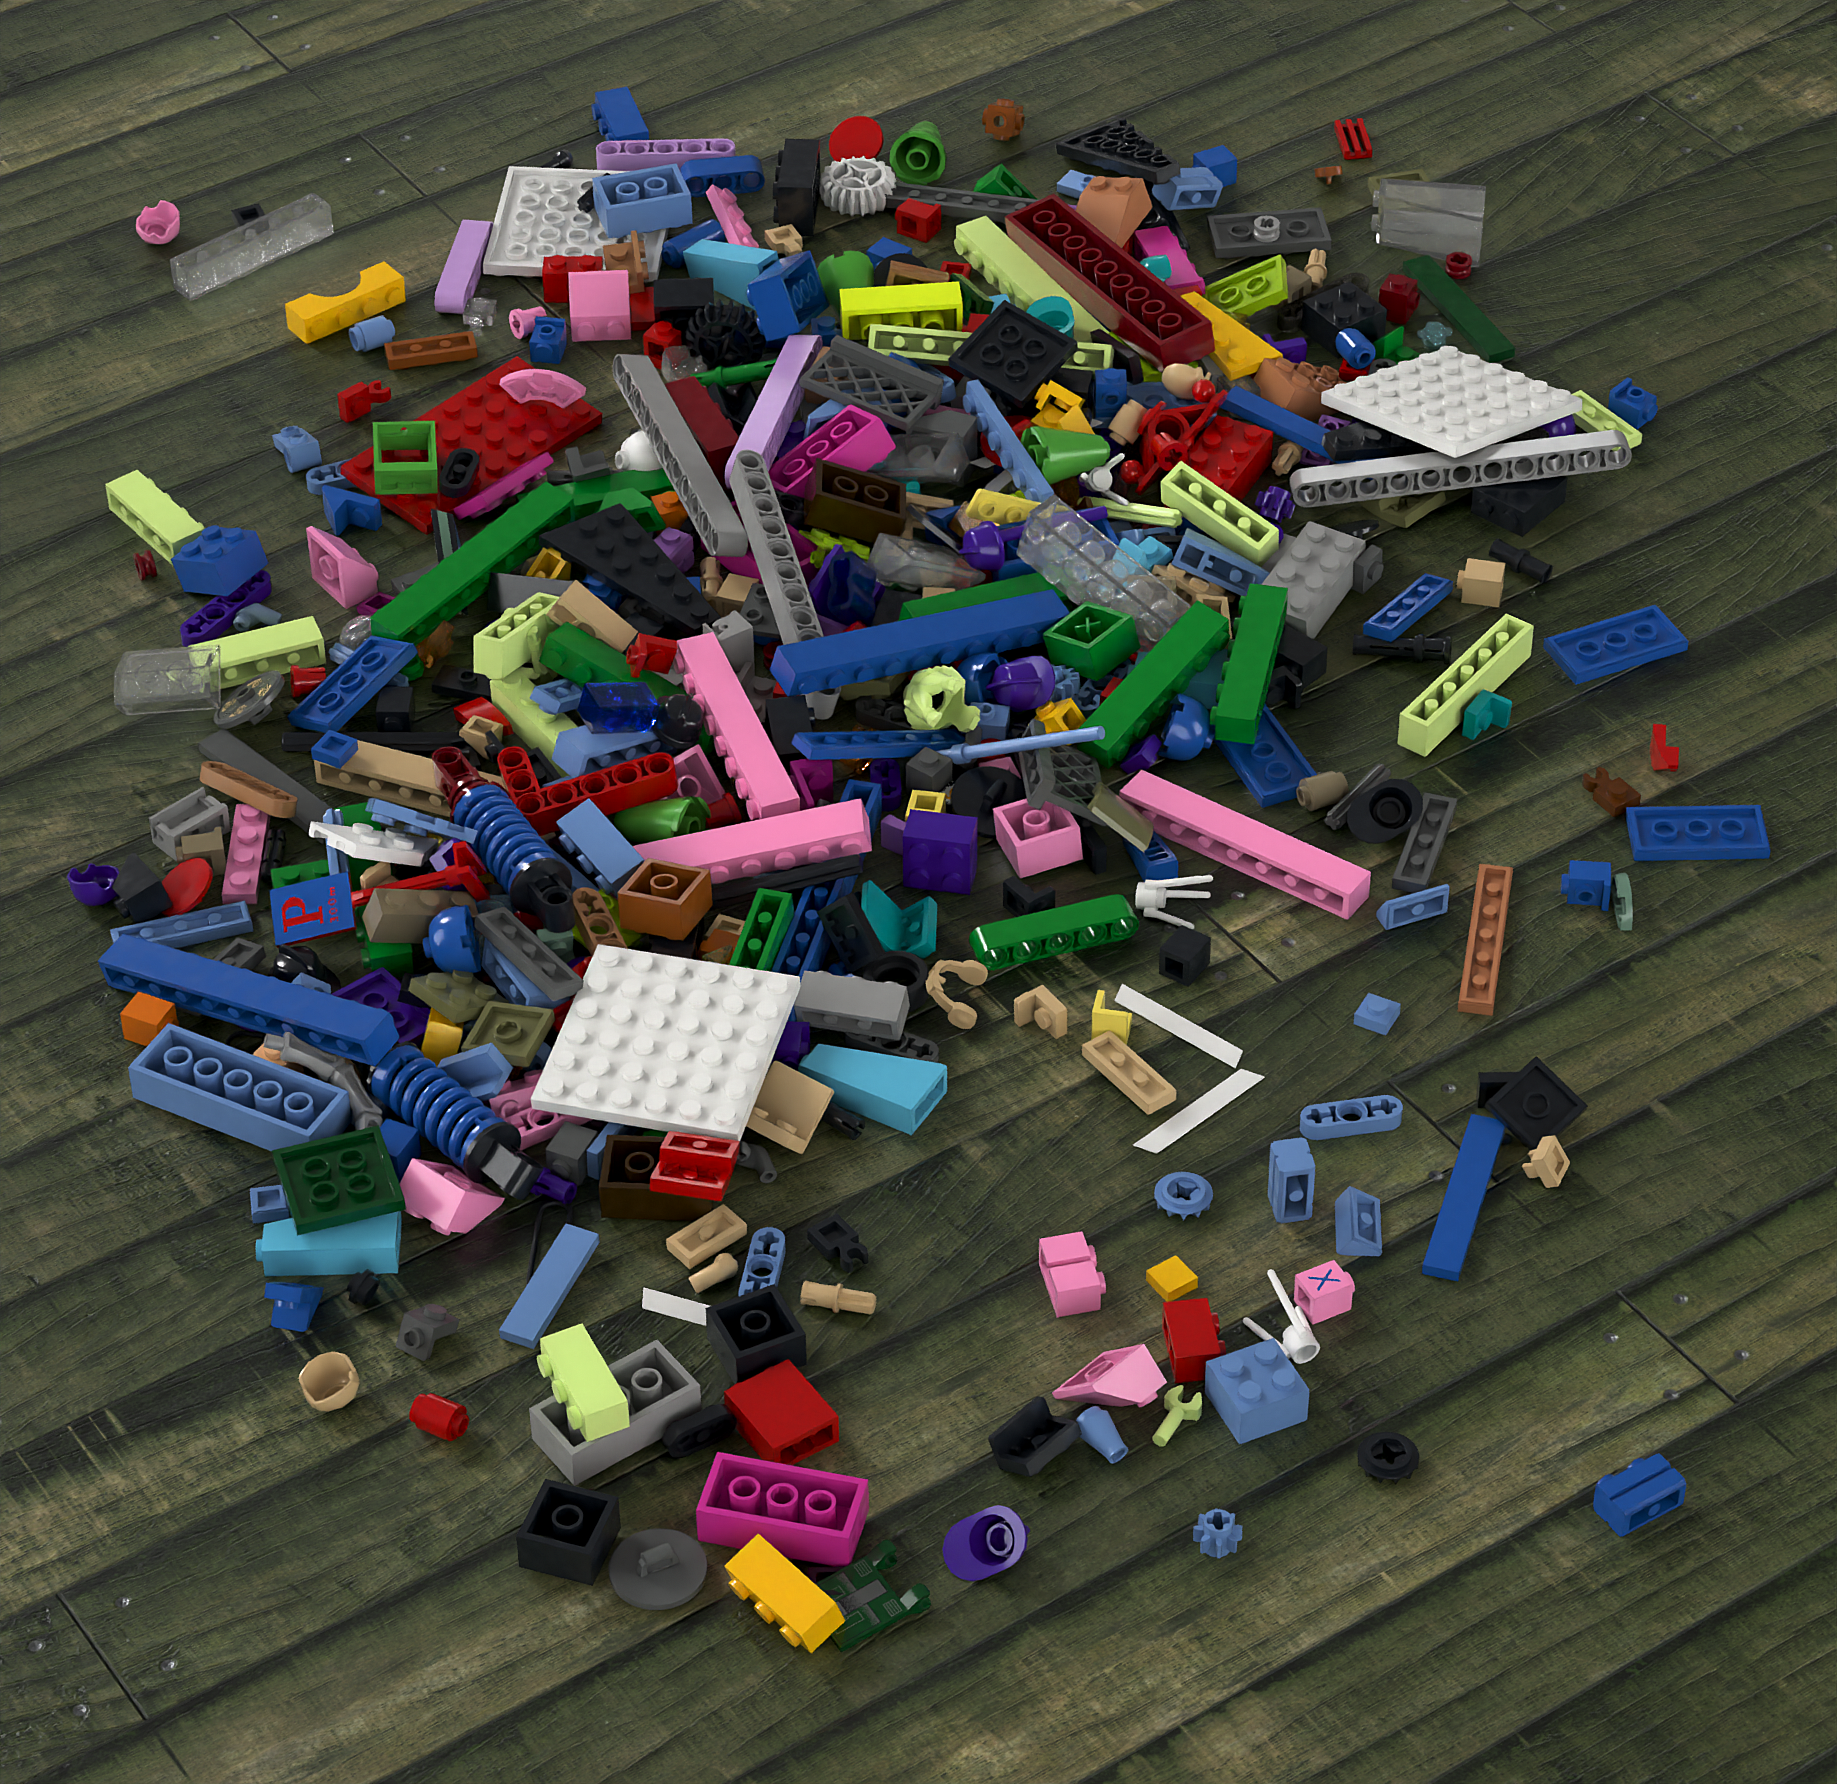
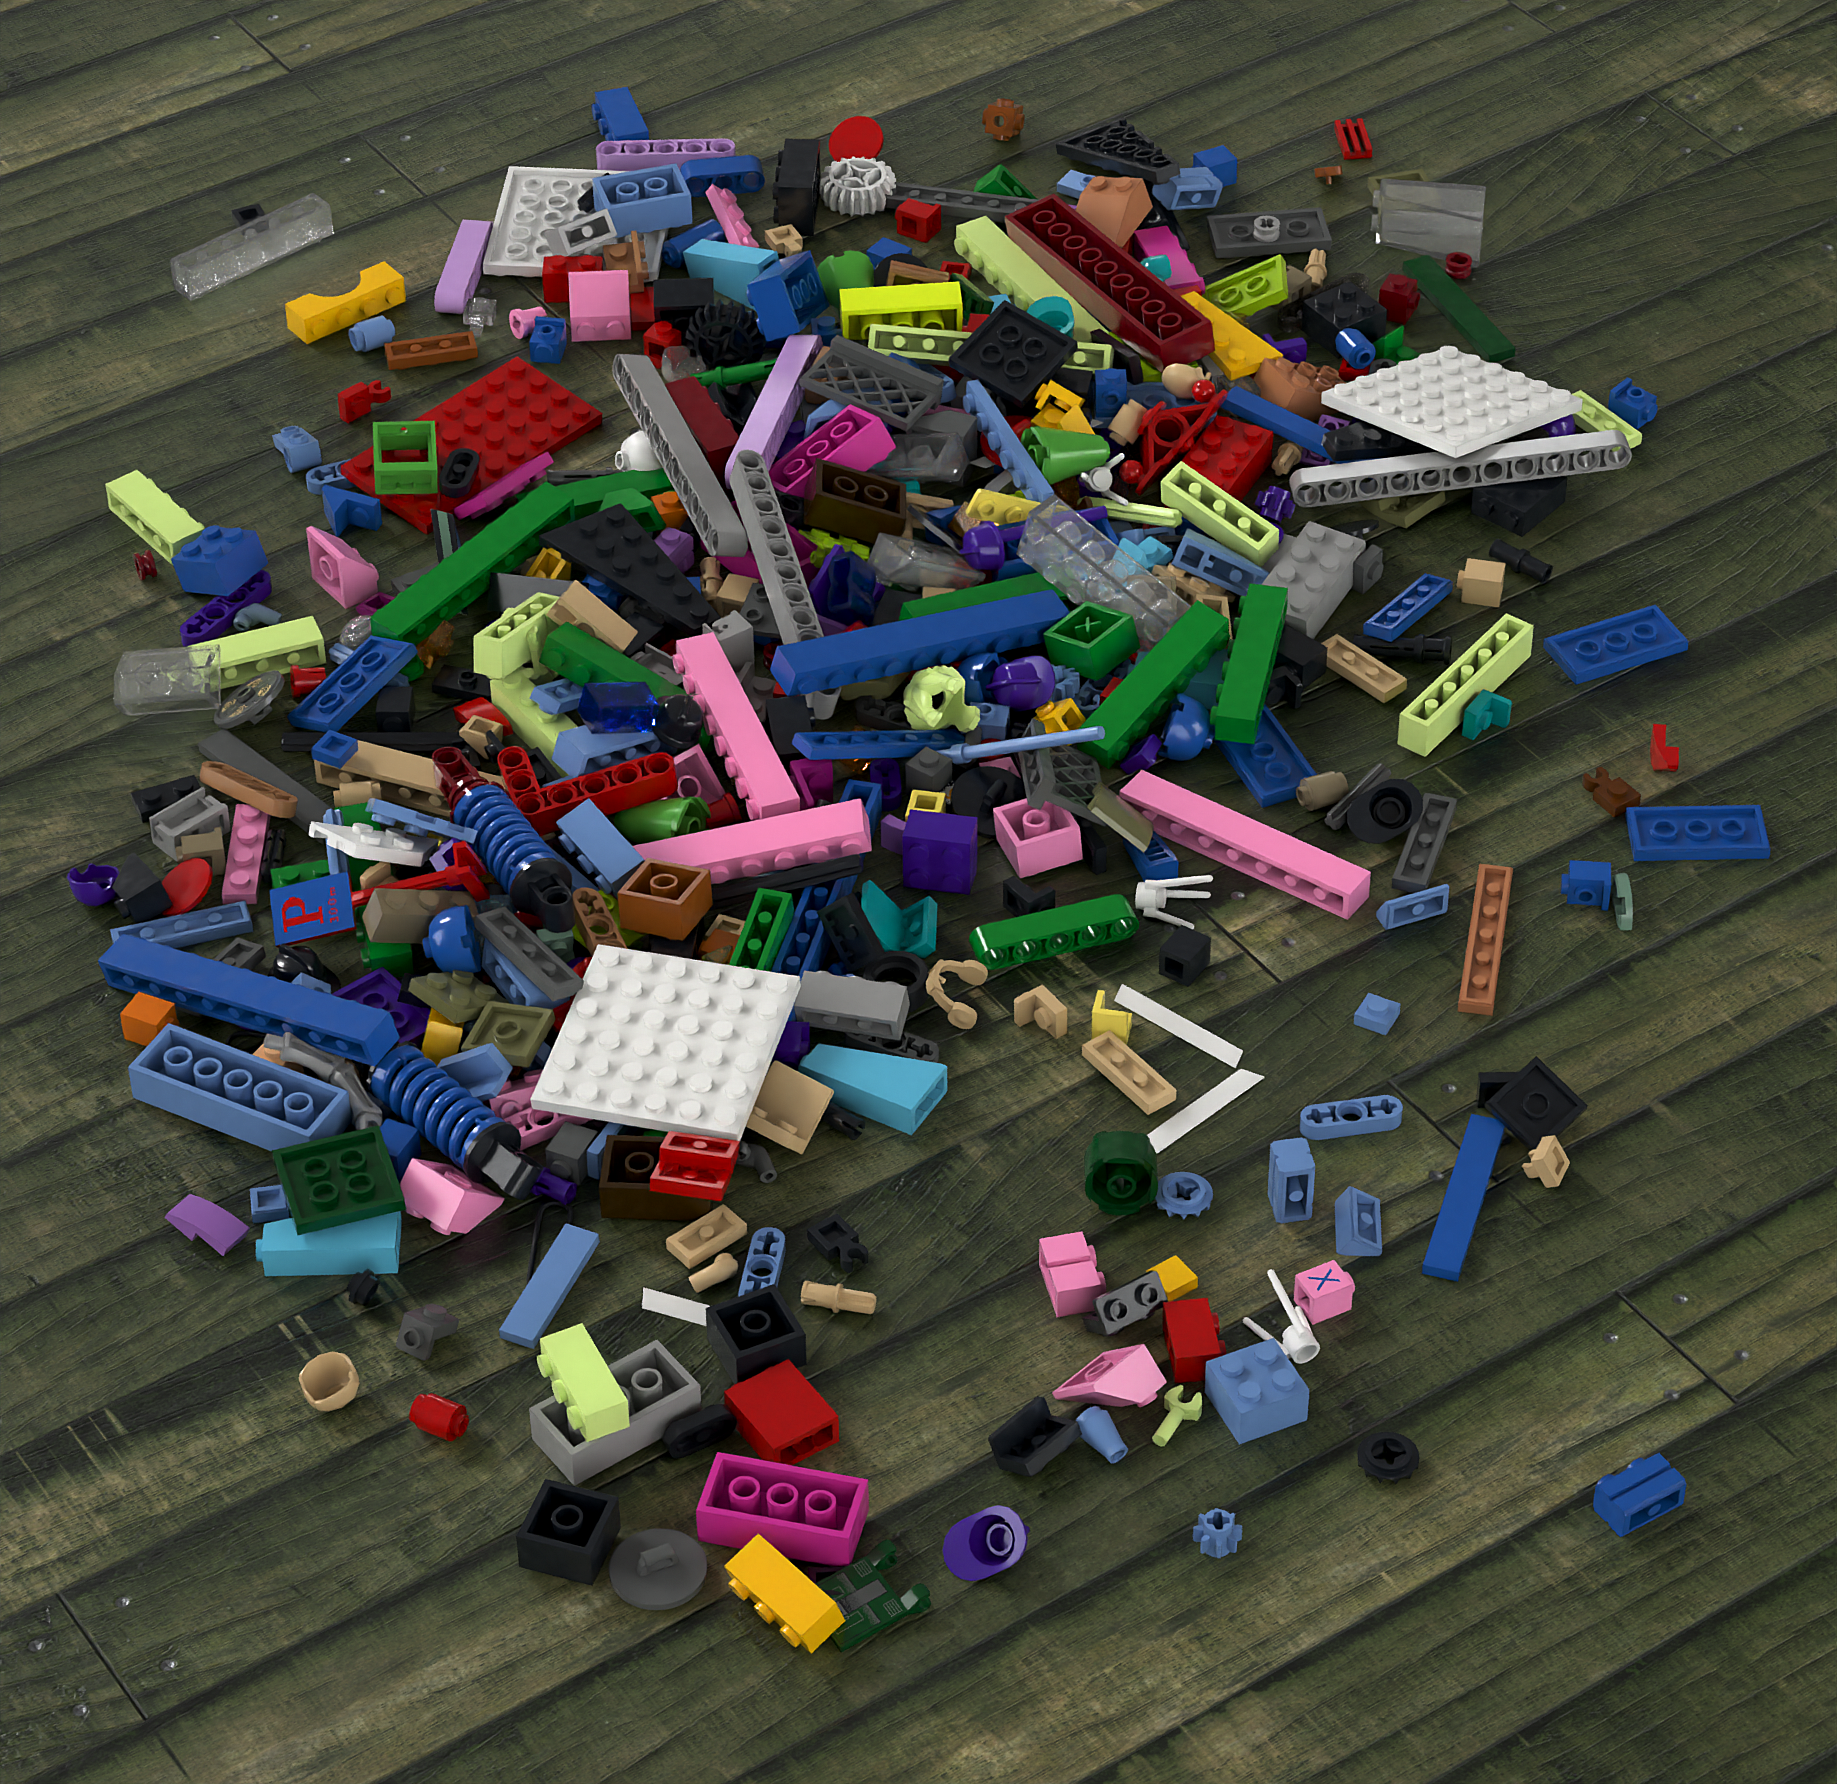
(156, 798): none -> black plate
(158, 224): bright pink hair -> none
(209, 1221): none -> medium lavender slope
(293, 1304): blue slope -> none
(356, 793): none -> tan brick
(542, 385): bright pink tile -> none
(562, 159): black piece -> none
(581, 233): none -> light grey brick
(587, 465): dark grey panel -> none
(651, 654): red bracket -> none
(918, 154): bright green cone -> none
(1120, 1171): none -> dark green brick
(1126, 1304): none -> bracket
(1168, 451): red bush -> none
(1363, 669): none -> tan plate
(1434, 335): clear light blue plate -> none

